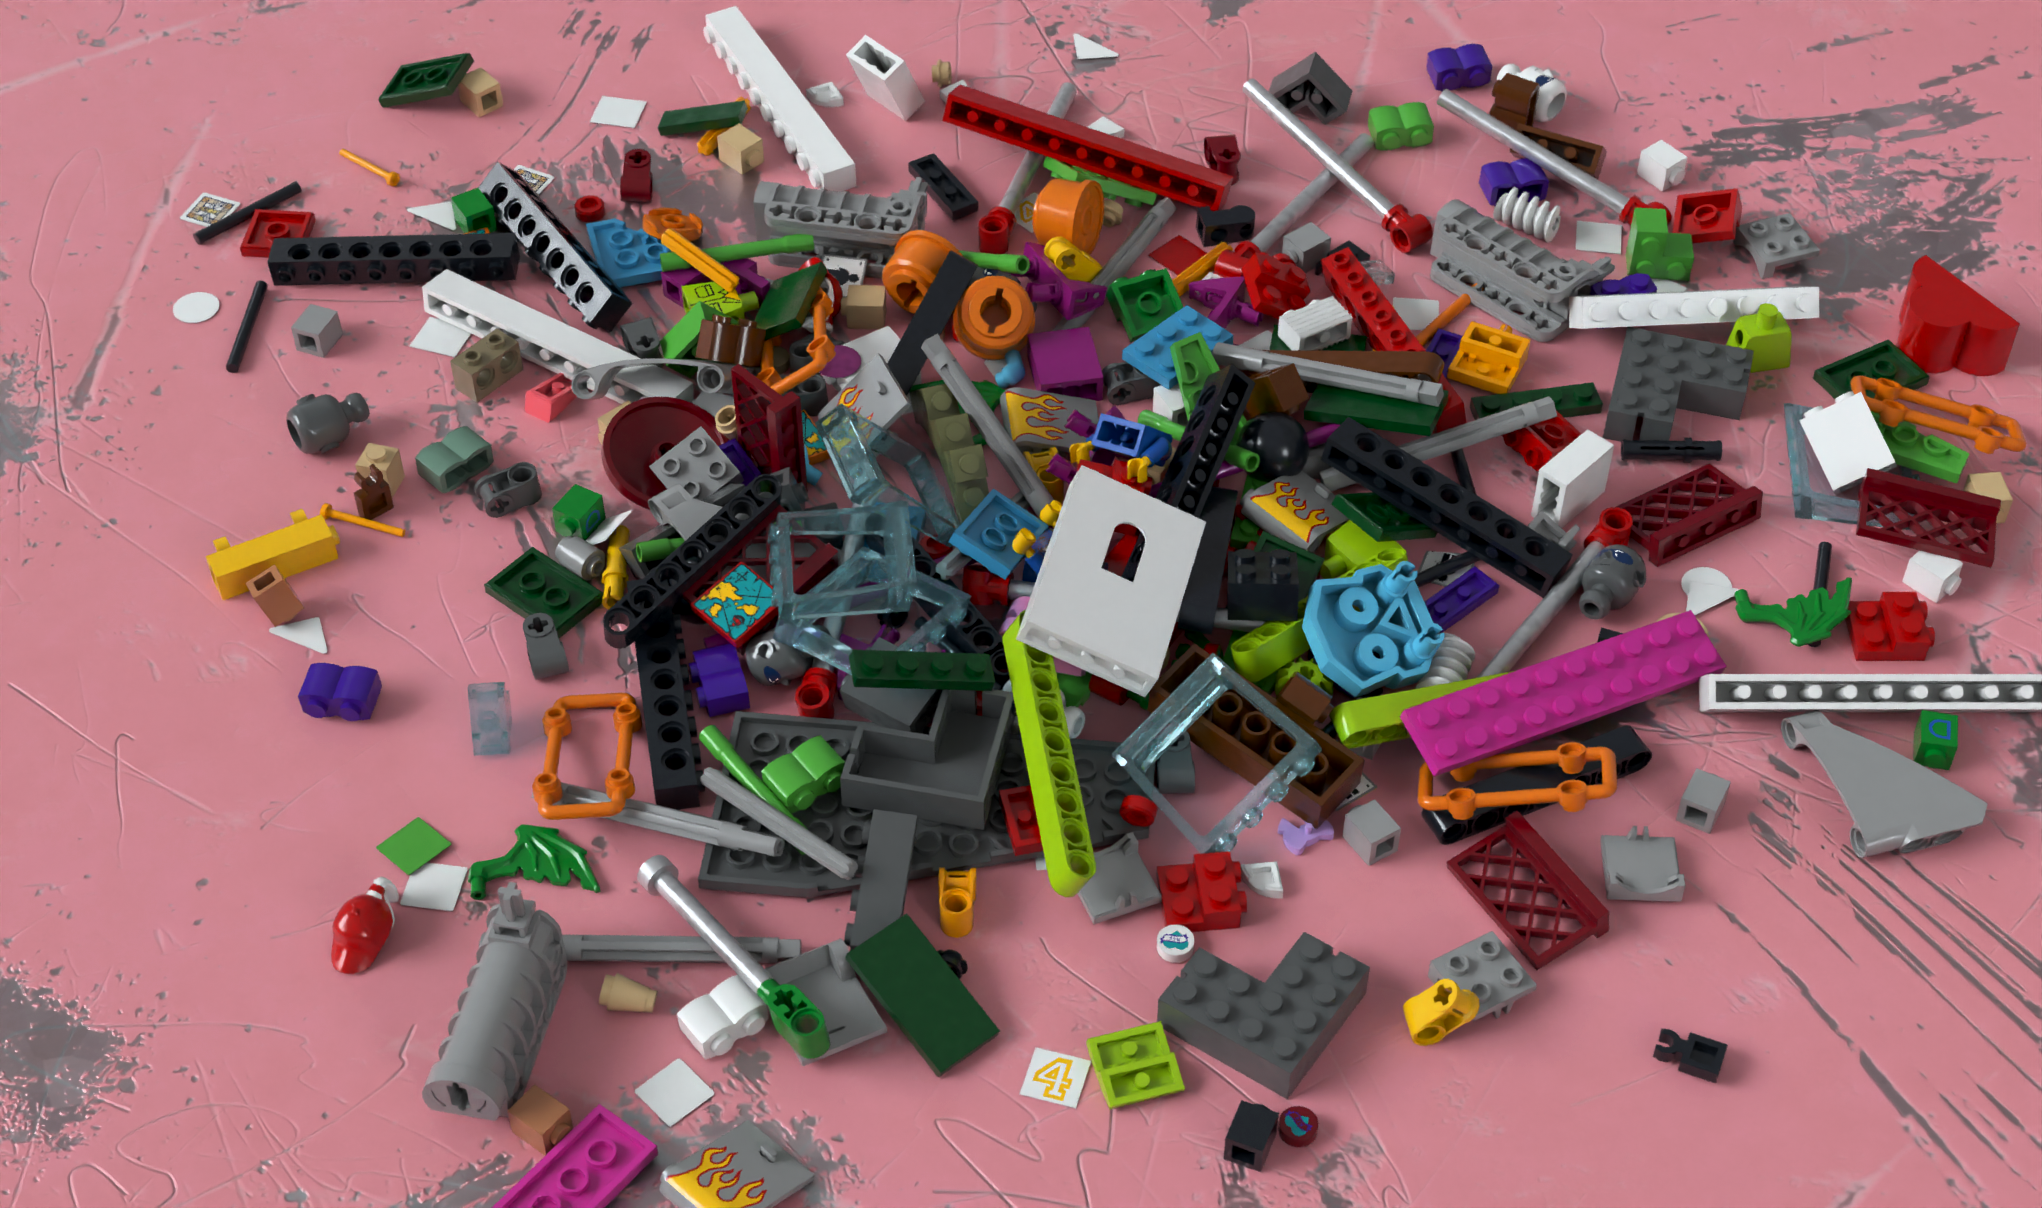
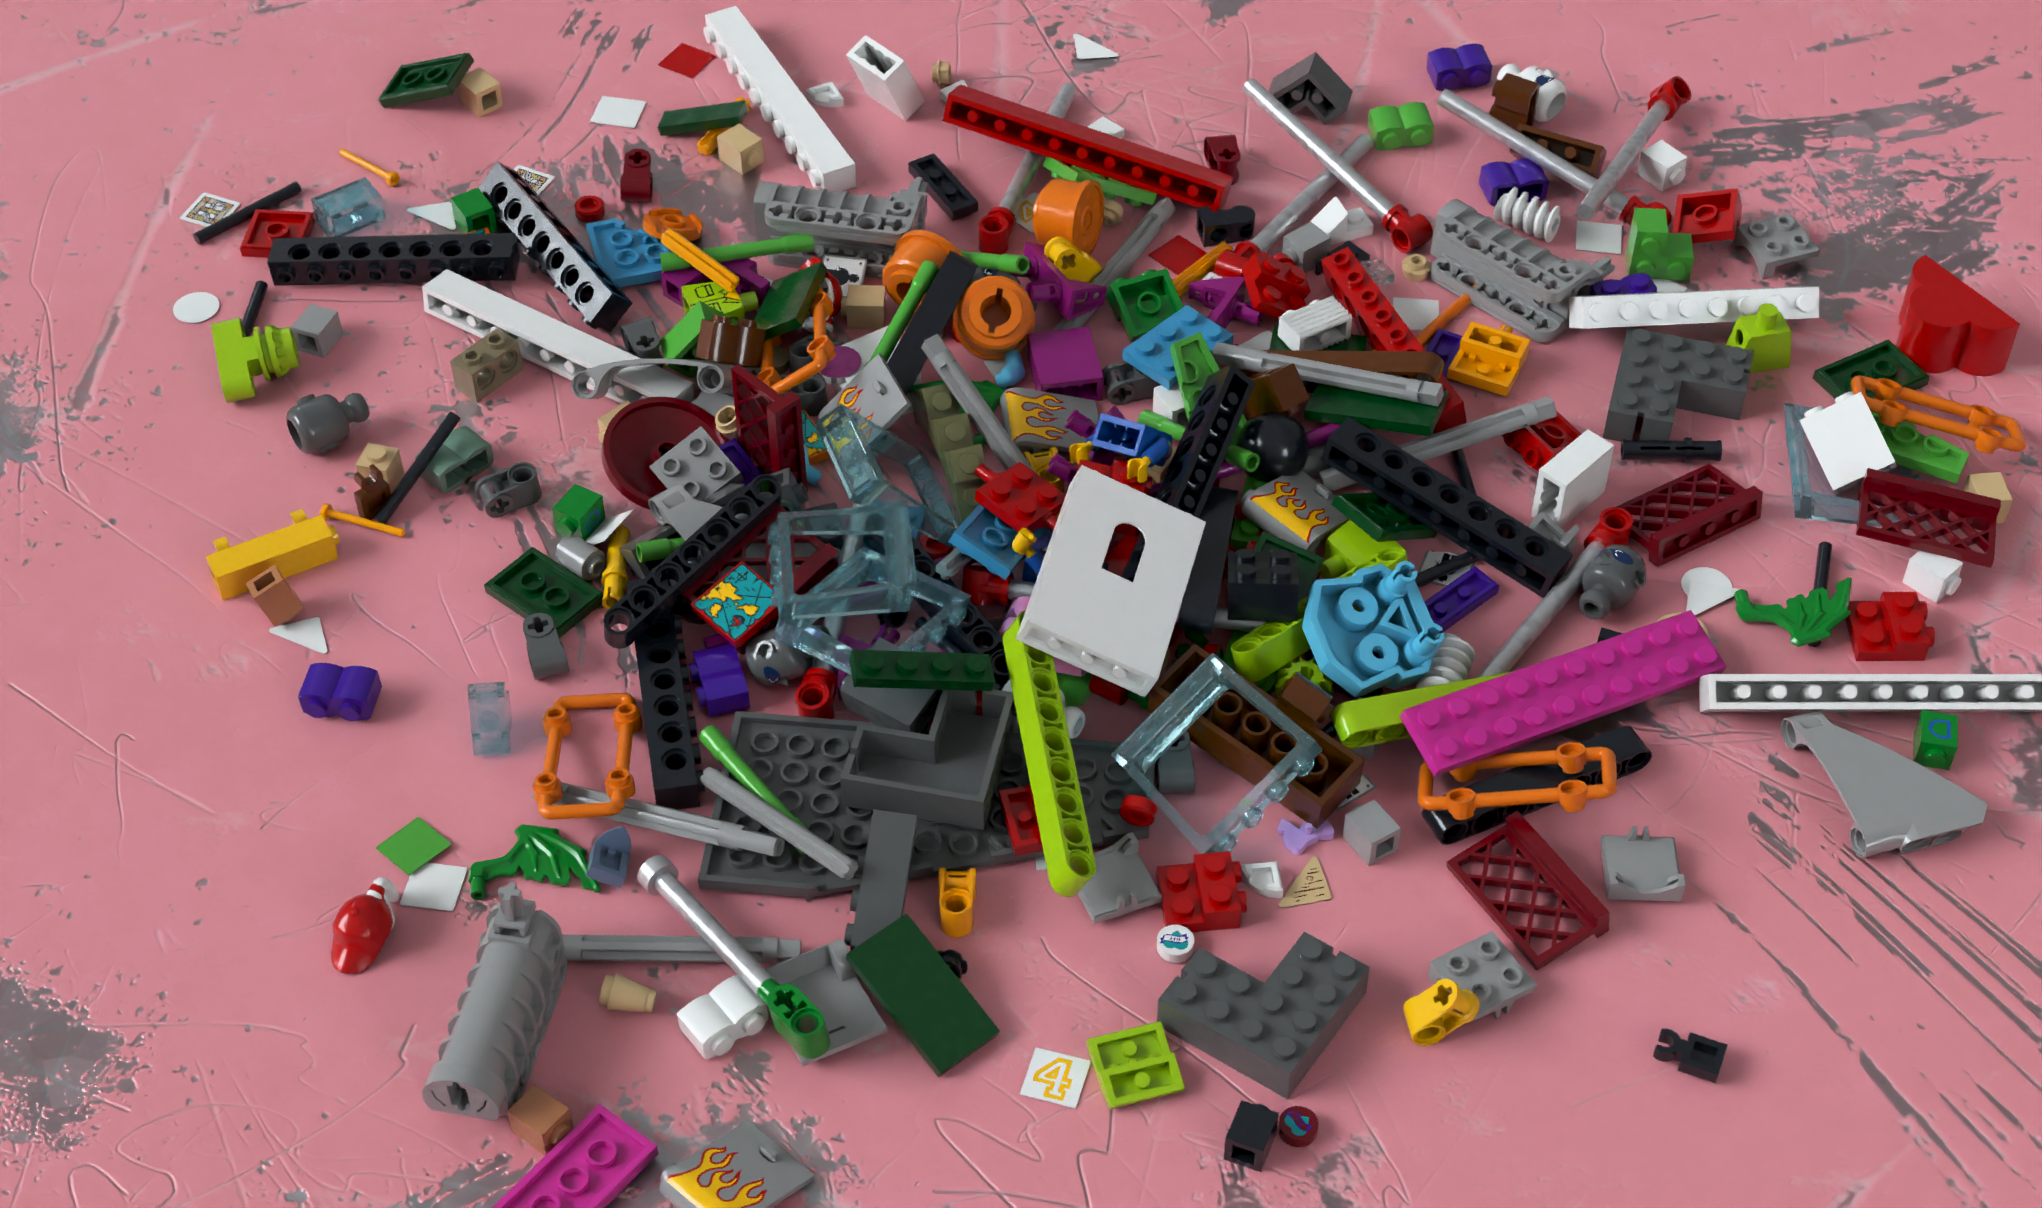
(245, 357): none -> lime beam
(348, 208): none -> clear light blue brick
(417, 468): none -> black bar
(440, 337): white sticker -> none
(549, 398): coral slope -> none
(610, 857): none -> sand blue plate
(674, 1092): white sticker -> none
(686, 60): none -> red sticker
(804, 774): bright green brick -> none
(919, 287): none -> bright green piece
(1019, 497): none -> red plate
(1308, 886): none -> tan sticker
(1343, 224): none -> white slope
(1416, 267): none -> tan plate
(1568, 400): dark green plate -> none
(1661, 107): none -> flat silver piece
(1703, 801): light grey brick -> none

